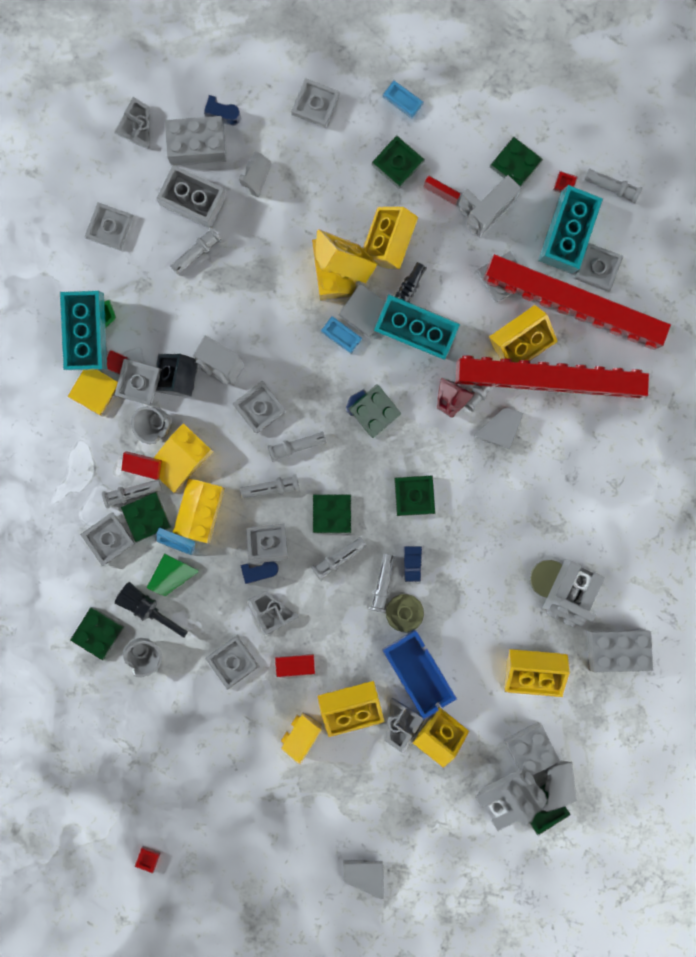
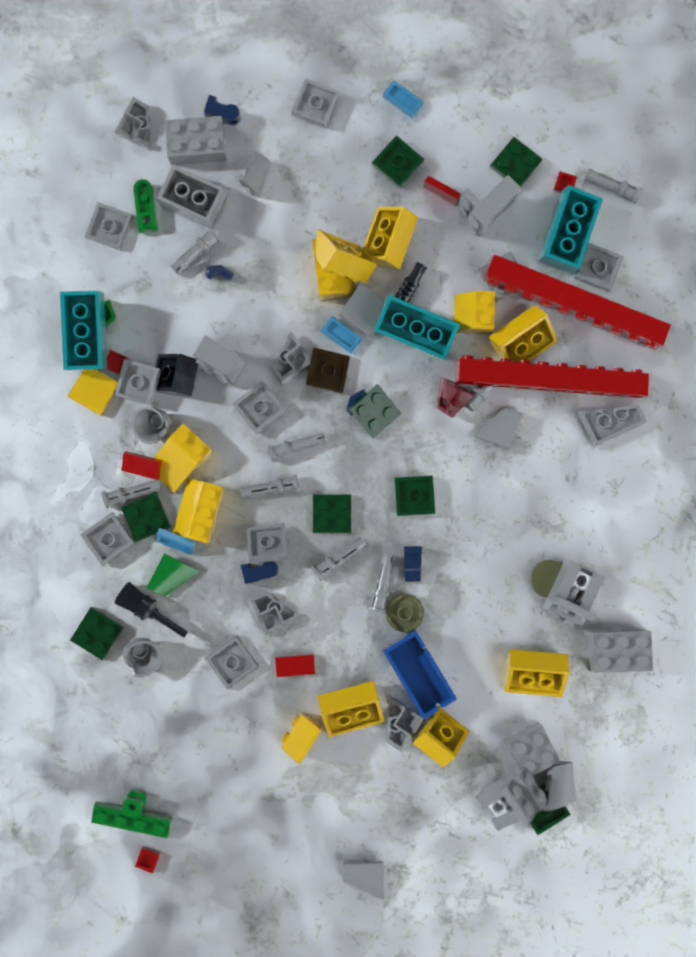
(132, 816): none -> green plate
(145, 205): none -> green plate
(215, 270): none -> dark blue arm
(291, 360): none -> light grey slope
(327, 370): none -> dark brown tile
(475, 312): none -> yellow slope
(608, 423): none -> light grey wing

